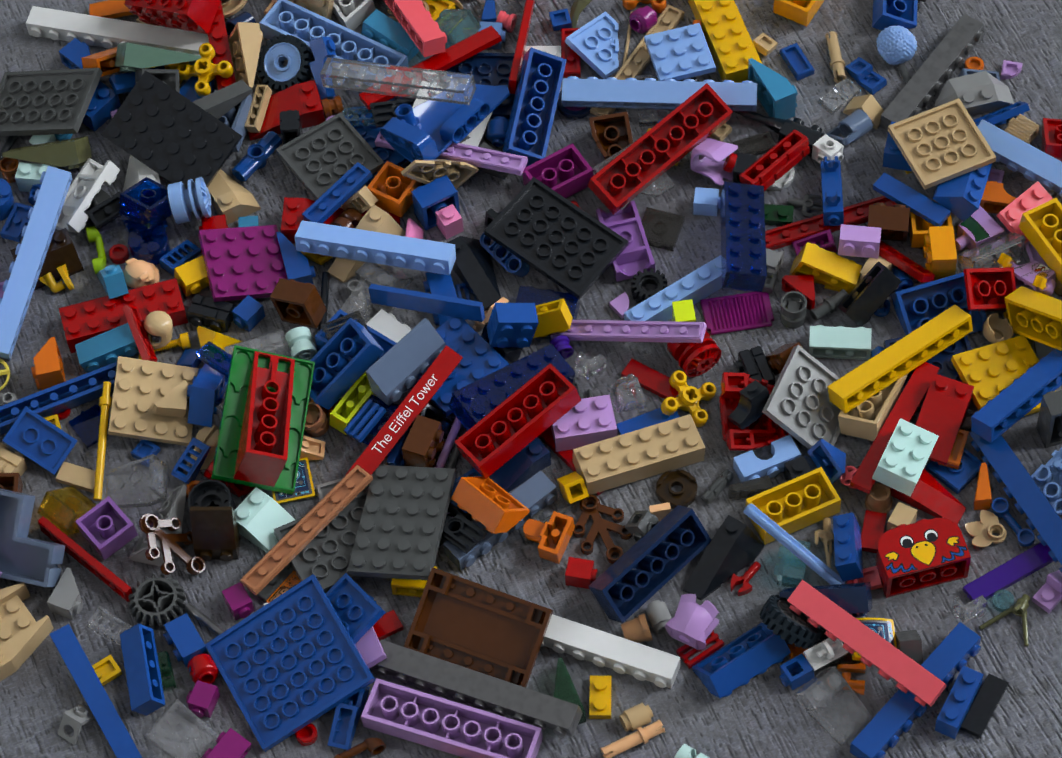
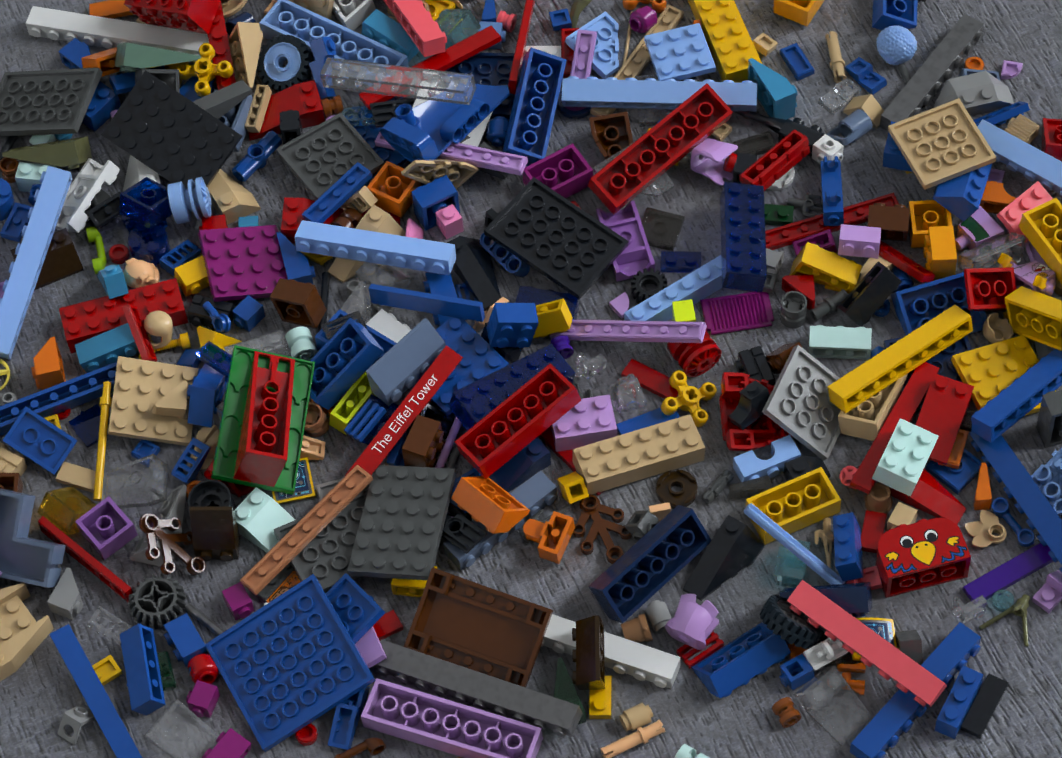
(54, 286): yellow piece -> none
(220, 322): none -> blue plate
(580, 572): red brick -> none
(583, 54): none -> lavender tile
(589, 654): none -> dark brown slope
(680, 261): none -> clear blue plate
(706, 201): light blue brick -> none
(735, 580): red bar -> none
(786, 712): none -> dark orange wheel
(829, 458): blue slope -> none
(912, 199): blue tile -> none

